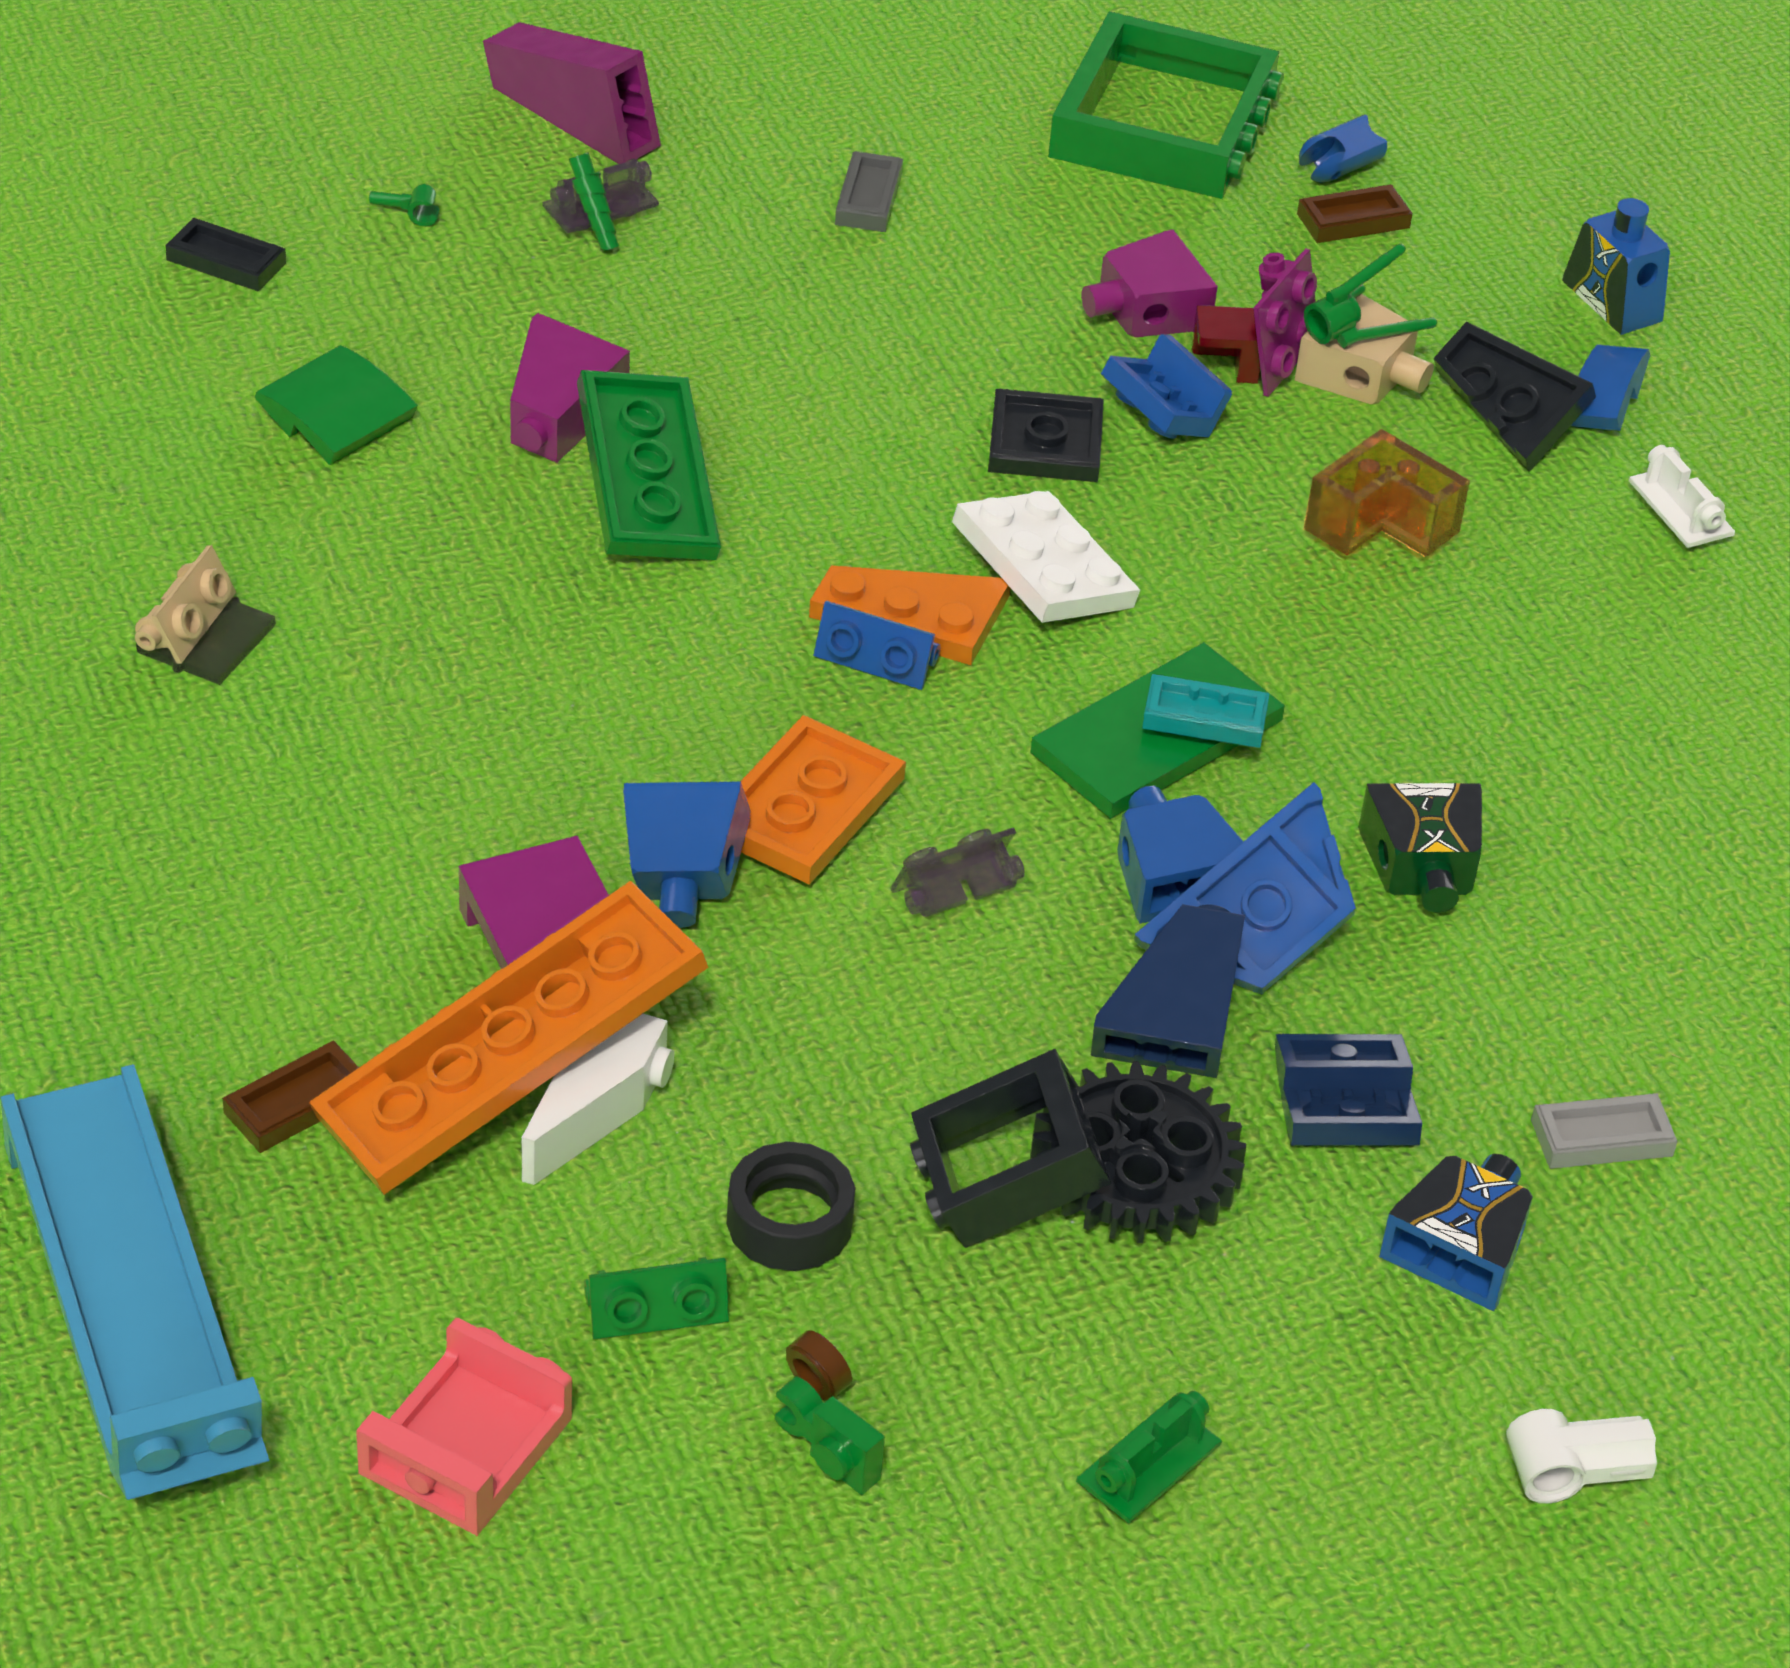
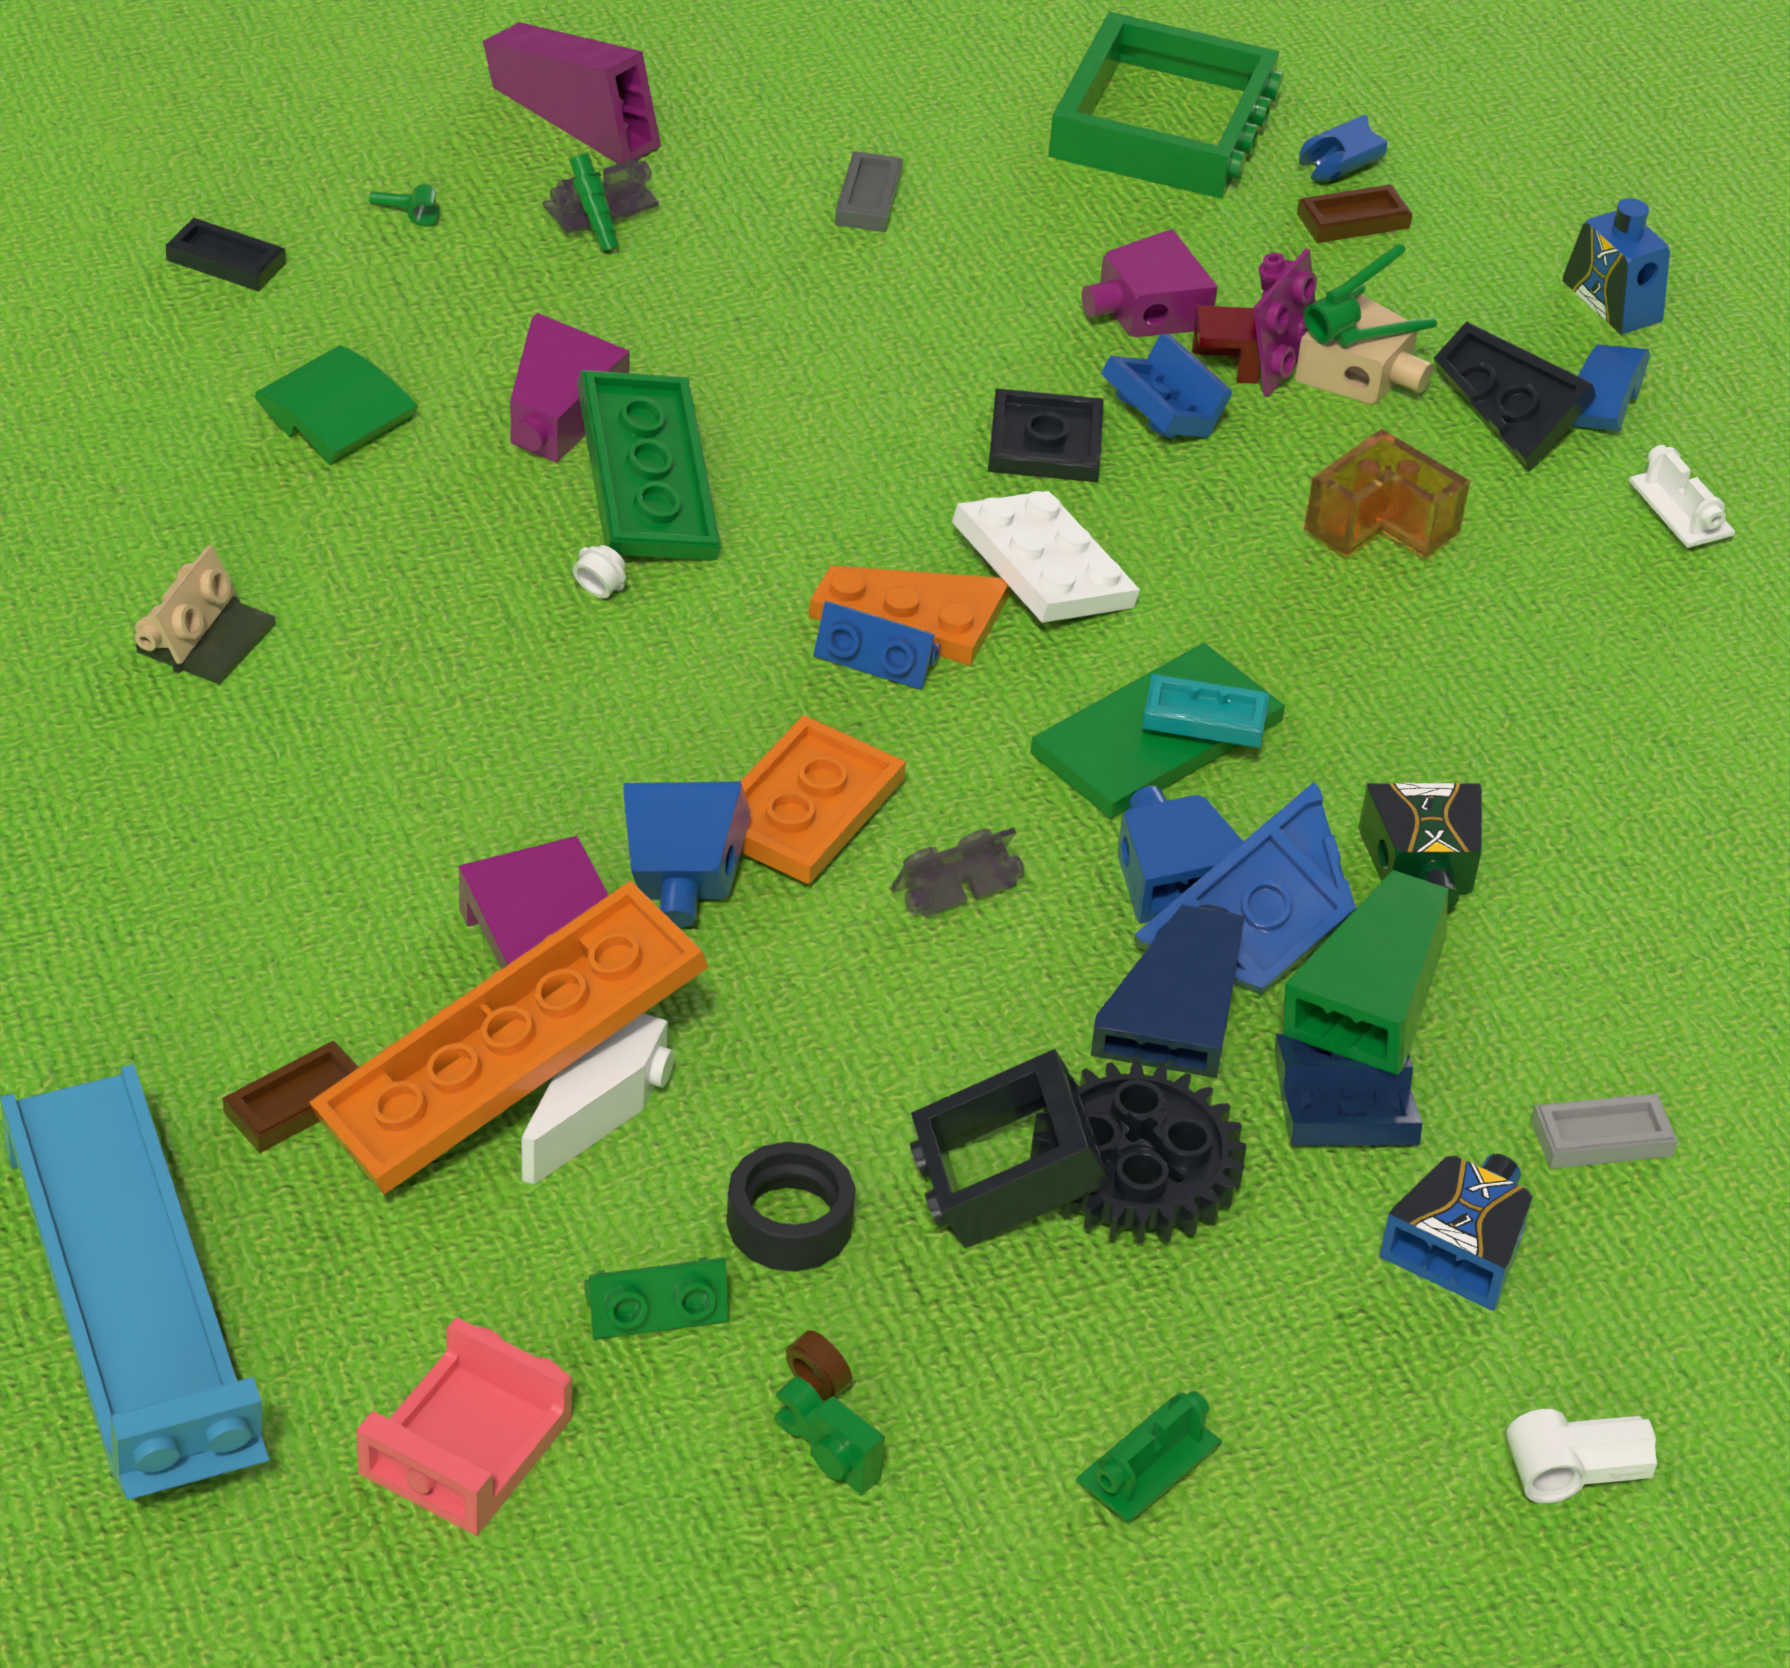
(600, 570): none -> white plate
(1372, 975): none -> green slope

